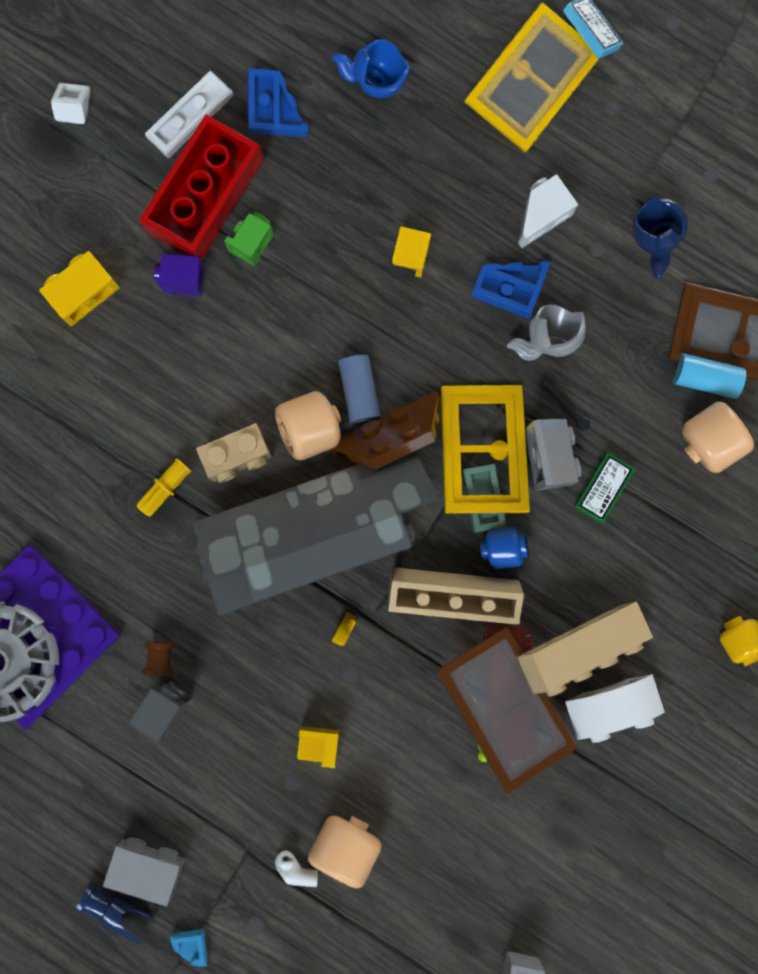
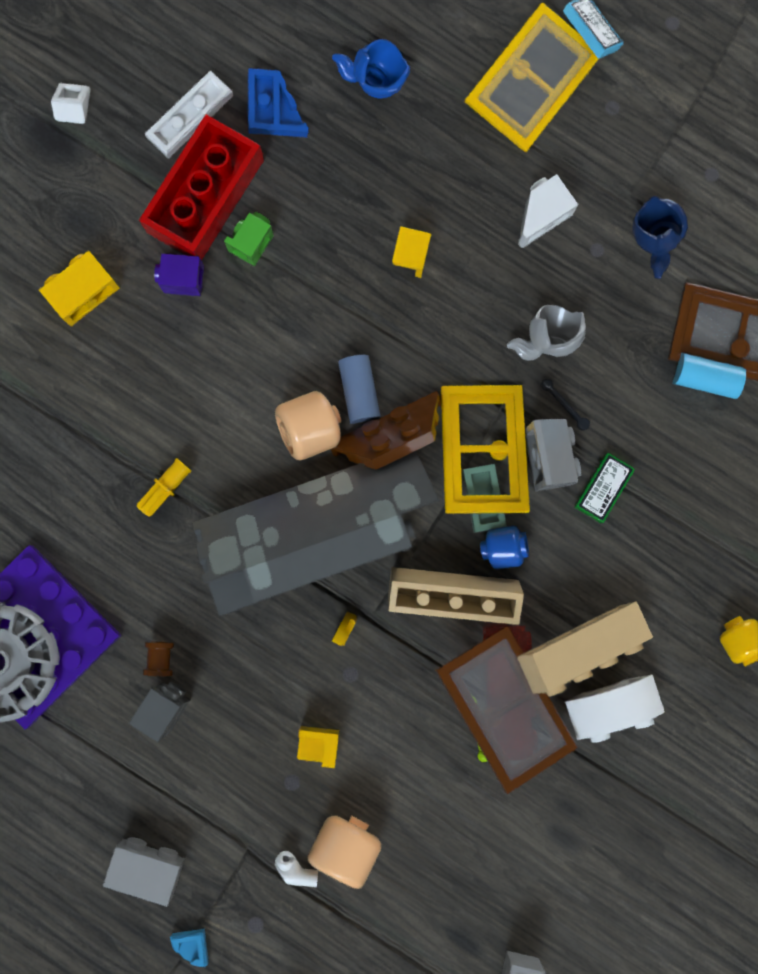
(109, 910): dark blue piece -> none
(234, 453): tan brick -> none
(511, 286): blue wing -> none
(717, 438): light nougat head -> none

